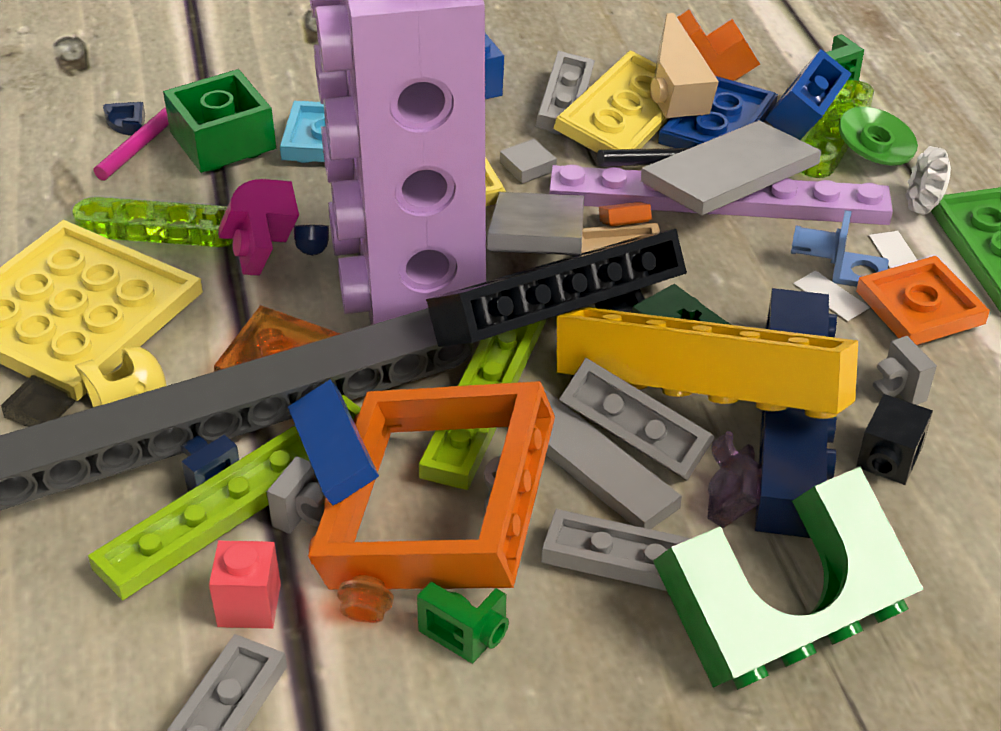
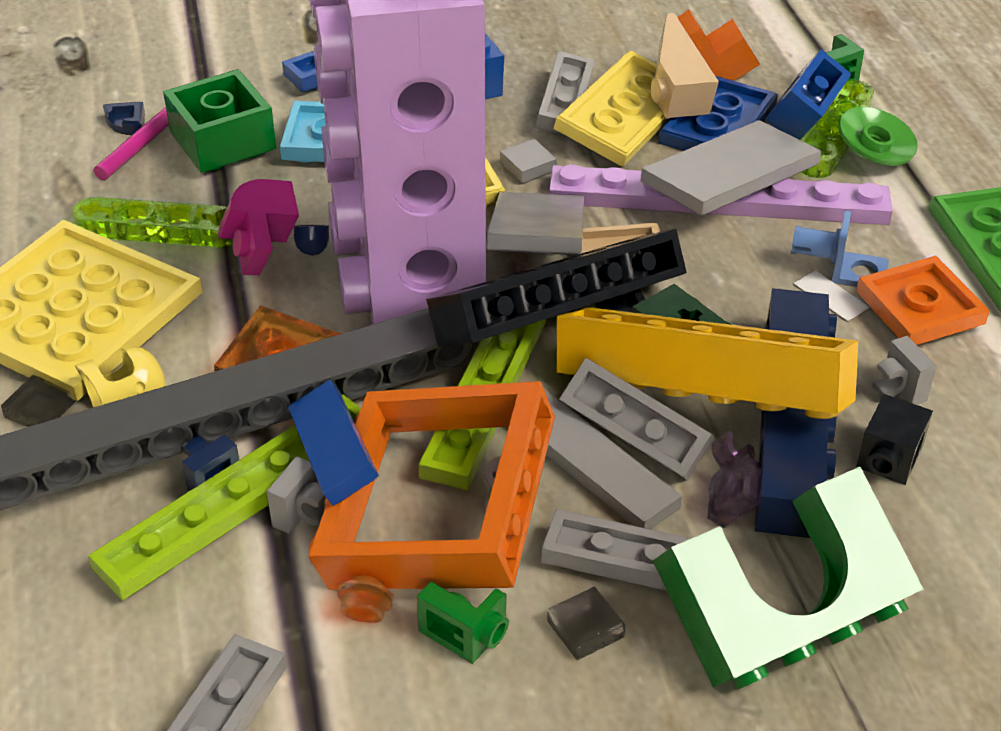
(245, 584): coral brick -> none
(301, 71): none -> blue plate
(586, 623): none -> clear smoke tile
(625, 213): orange tile -> none
(634, 157): black bar -> none
(894, 248): white sticker -> none
(928, 180): white gear -> none

